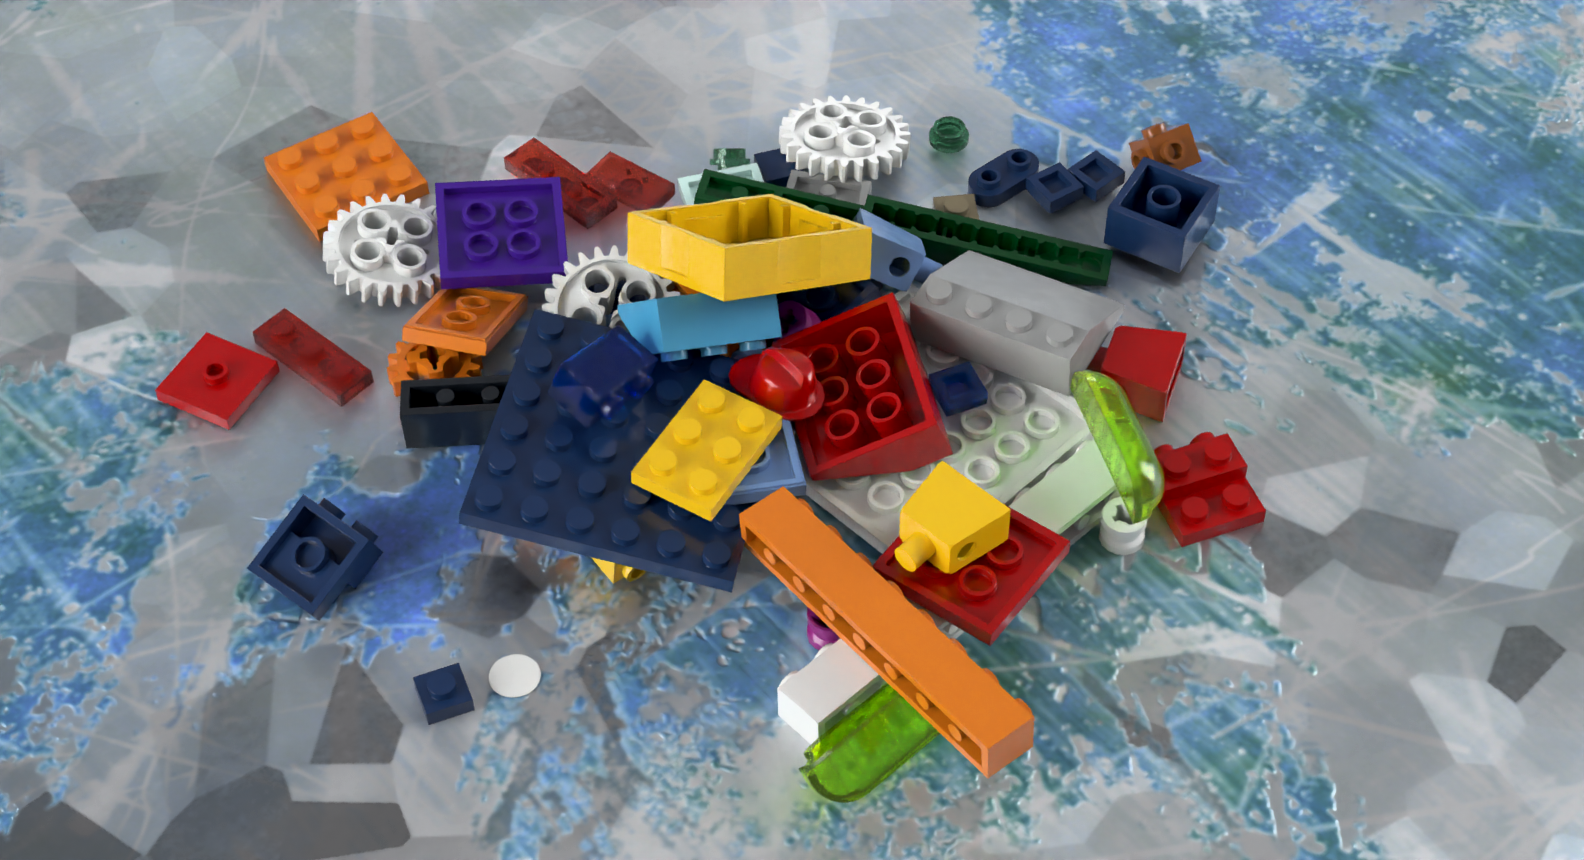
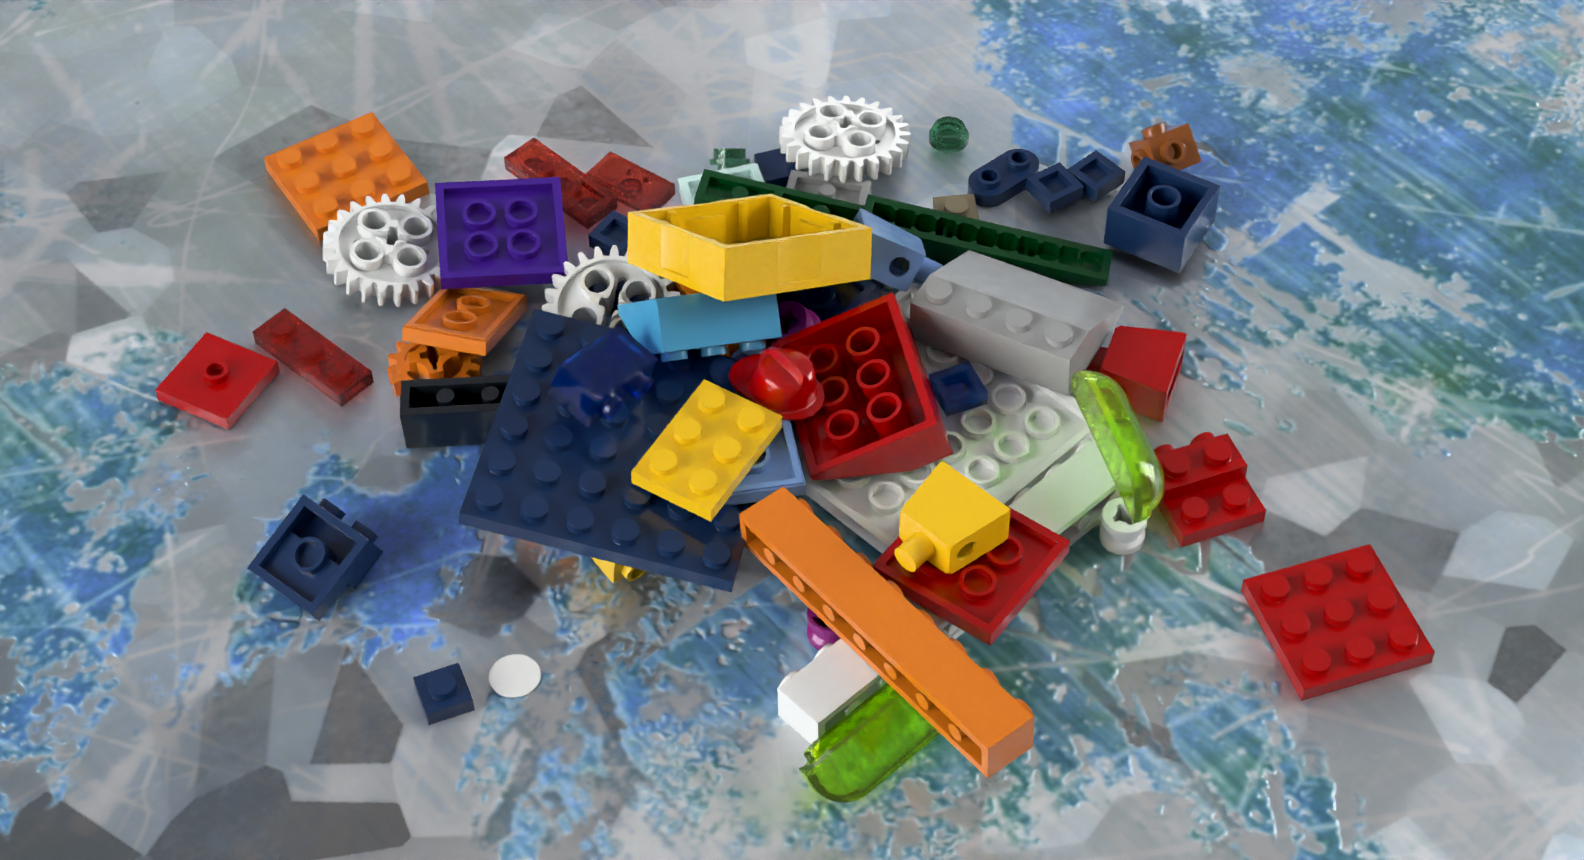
(610, 232): none -> dark blue plate
(1336, 622): none -> red plate

